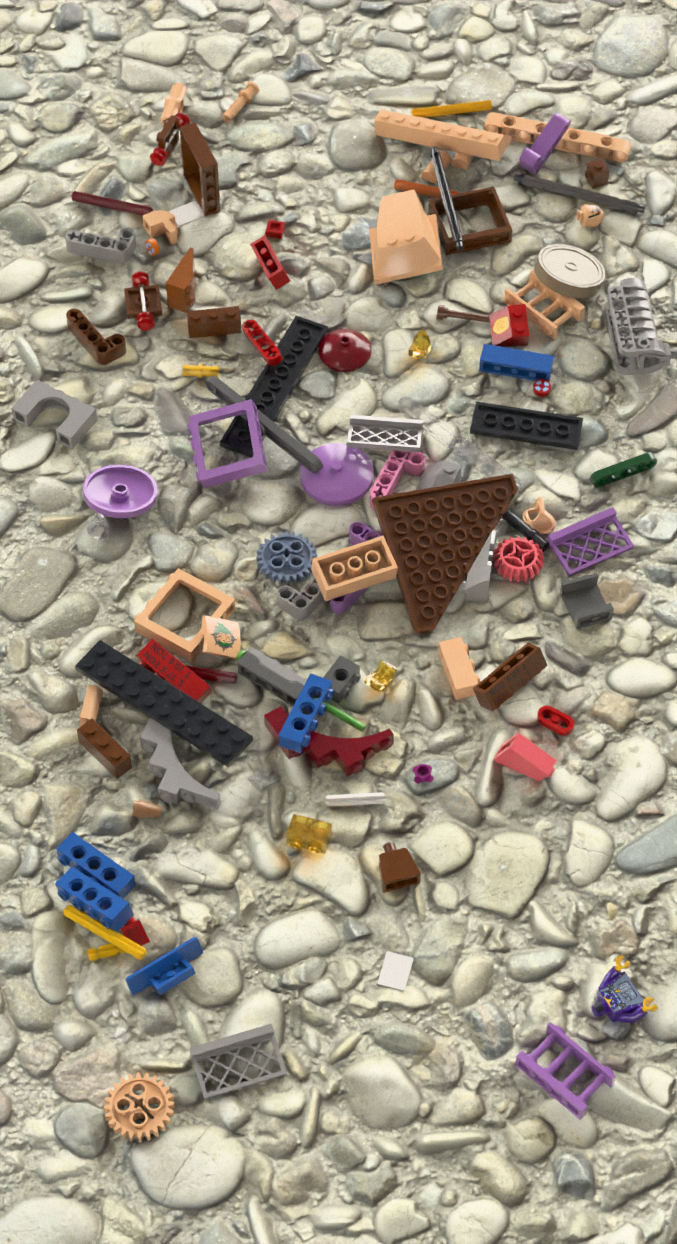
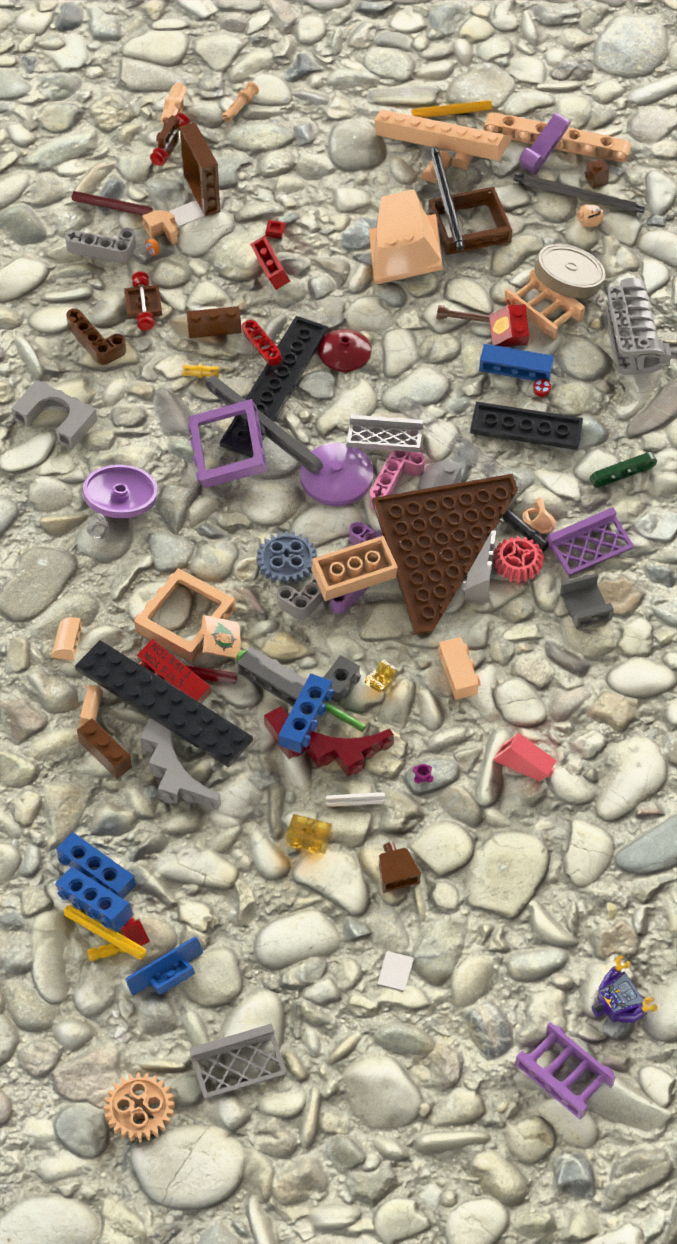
(67, 639): none -> light nougat brick
(145, 809): medium nougat cone -> none
(181, 284): dark orange slope -> none
(419, 188): orange axle -> none
(420, 345): clear yellow plate -> none
(510, 677): reddish brown brick -> none
(556, 720): red plate -> none

